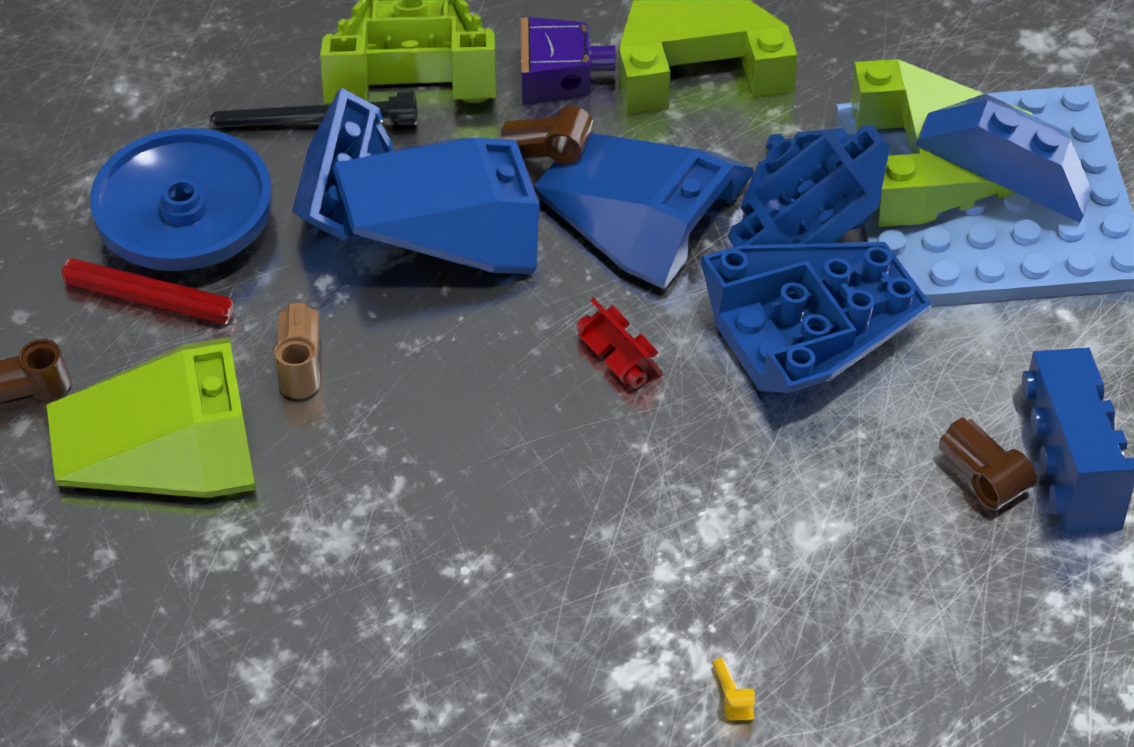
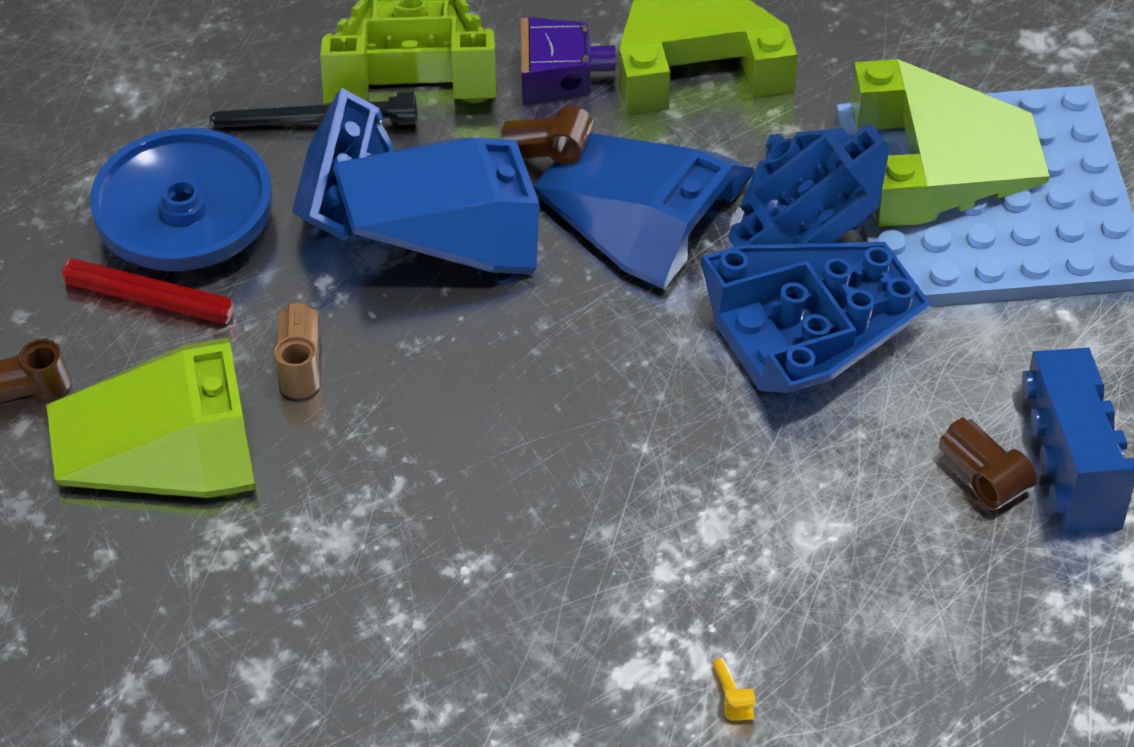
(632, 355): red hinge -> none
(1010, 151): blue wedge -> none

